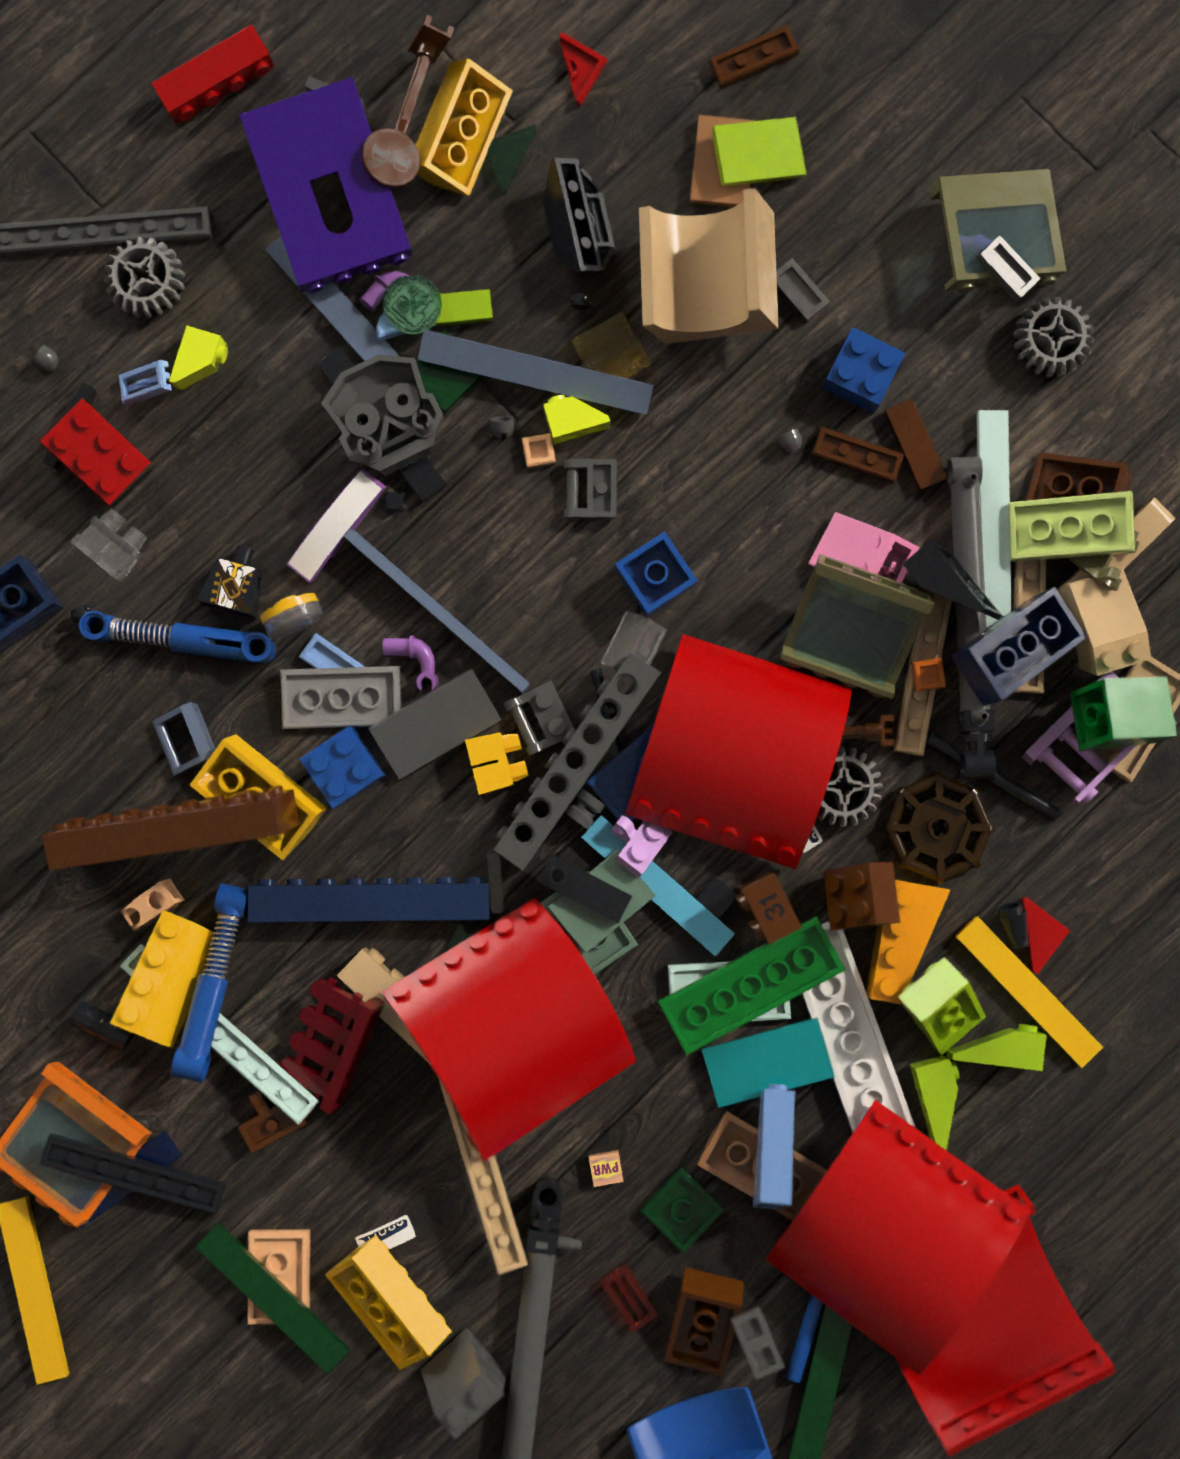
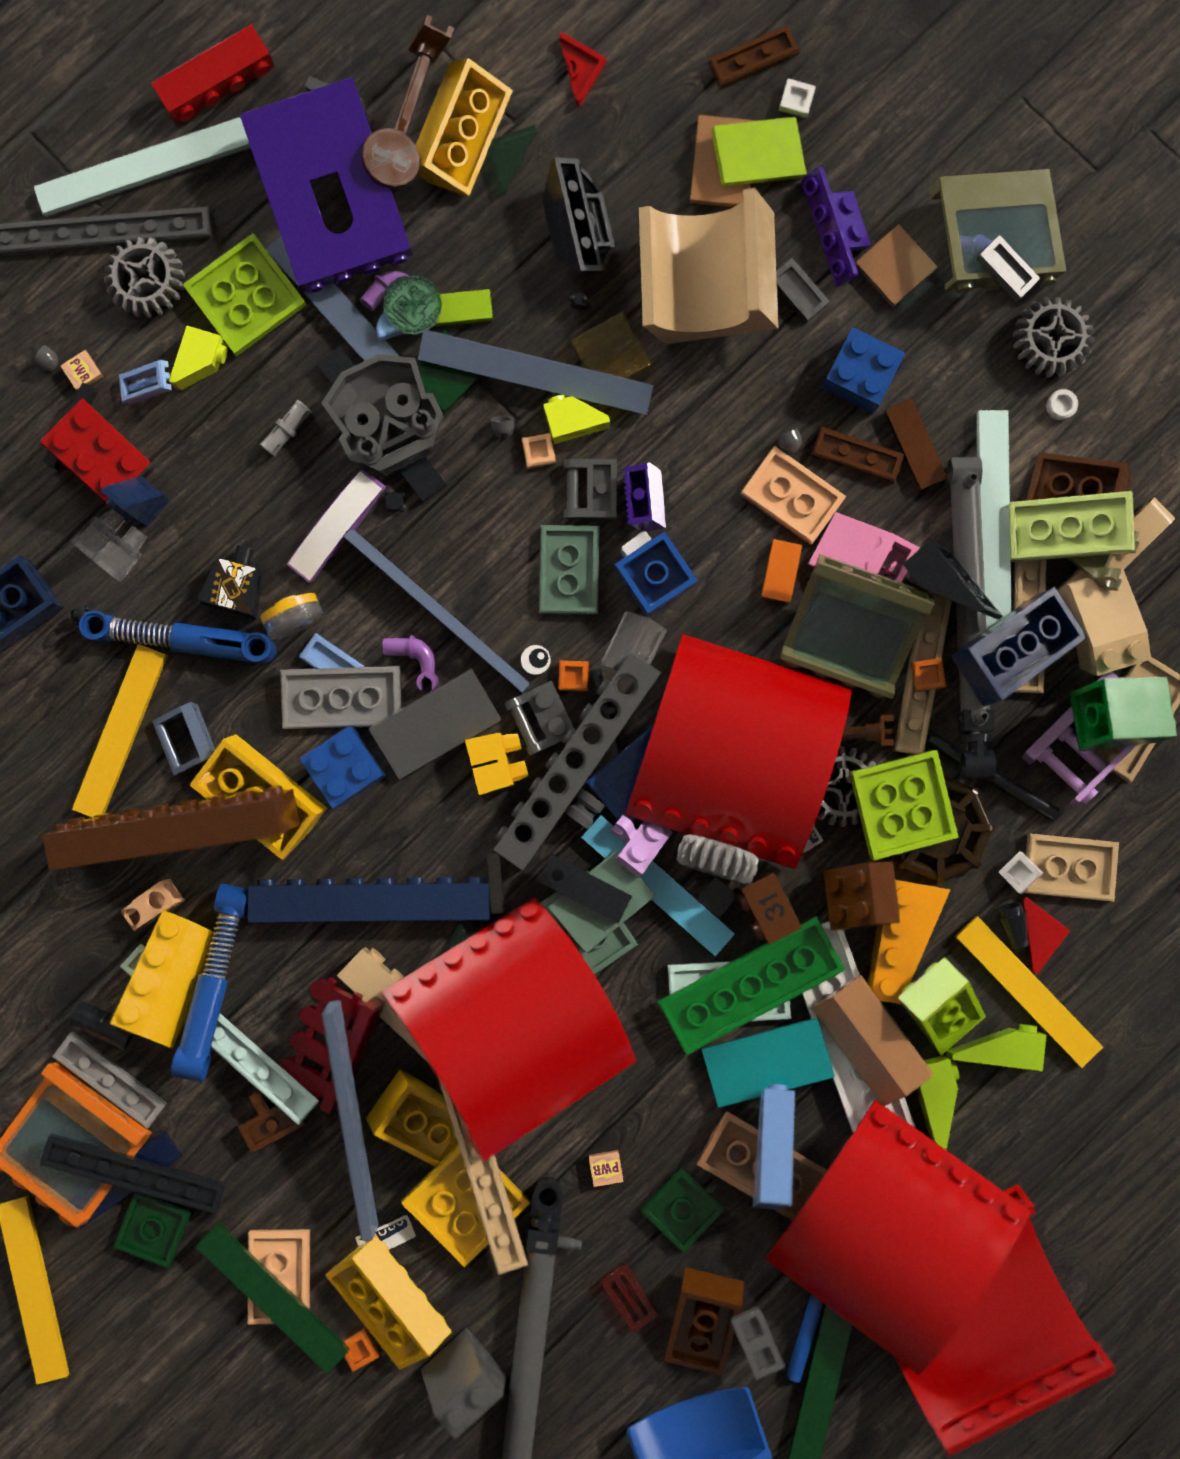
(81, 369): none -> tile
(109, 1080): none -> light grey tile
(120, 731): none -> yellow tile
(136, 500): none -> dark blue slope
(142, 167): none -> light aqua tile
(153, 1229): none -> dark green tile
(244, 294): none -> lime plate
(285, 428): none -> light grey pin
(350, 1120): none -> sand blue tile
(361, 1350): none -> orange tile
(414, 1119): none -> yellow slope
(449, 1209): none -> yellow plate
(535, 660): none -> white tile
(569, 569): none -> sand green tile
(573, 676): none -> orange tile
(635, 543): none -> white tile
(644, 497): none -> dark purple brick
(717, 859): none -> light grey gear
(781, 571): none -> orange tile
(792, 495): none -> light nougat tile
(797, 98): none -> white tile
(837, 224): none -> dark purple bracket
(872, 1041): none -> medium nougat slope
(895, 265): none -> medium nougat tile
(903, 804): none -> lime plate
(1020, 872): none -> white tile
(1062, 404): none -> white tile
(1073, 867): none -> tan tile

